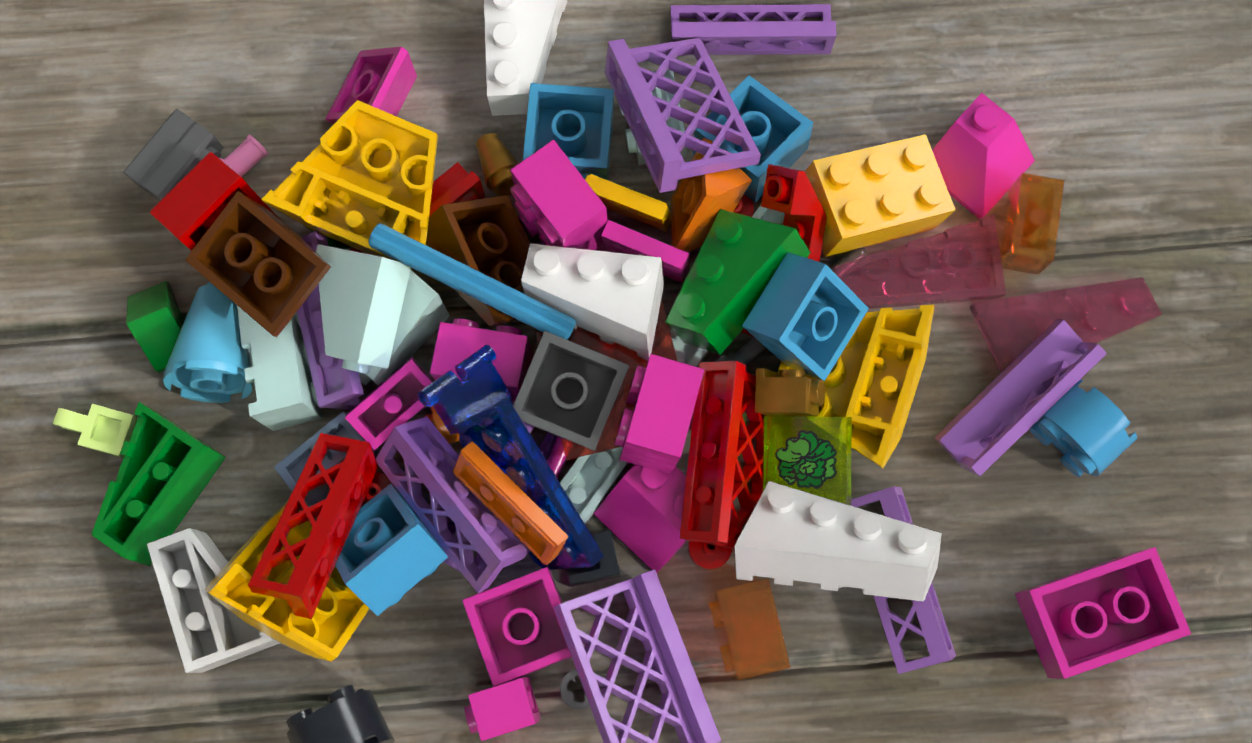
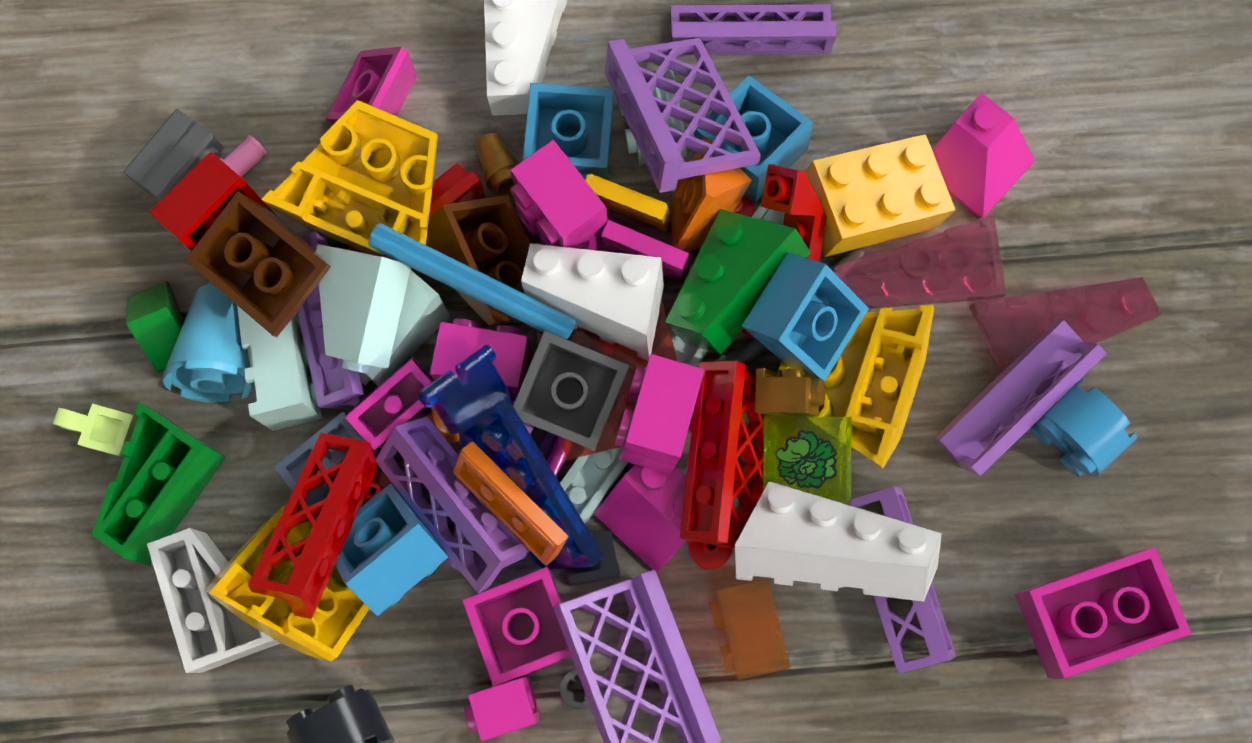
(1031, 223): clear orange brick -> none

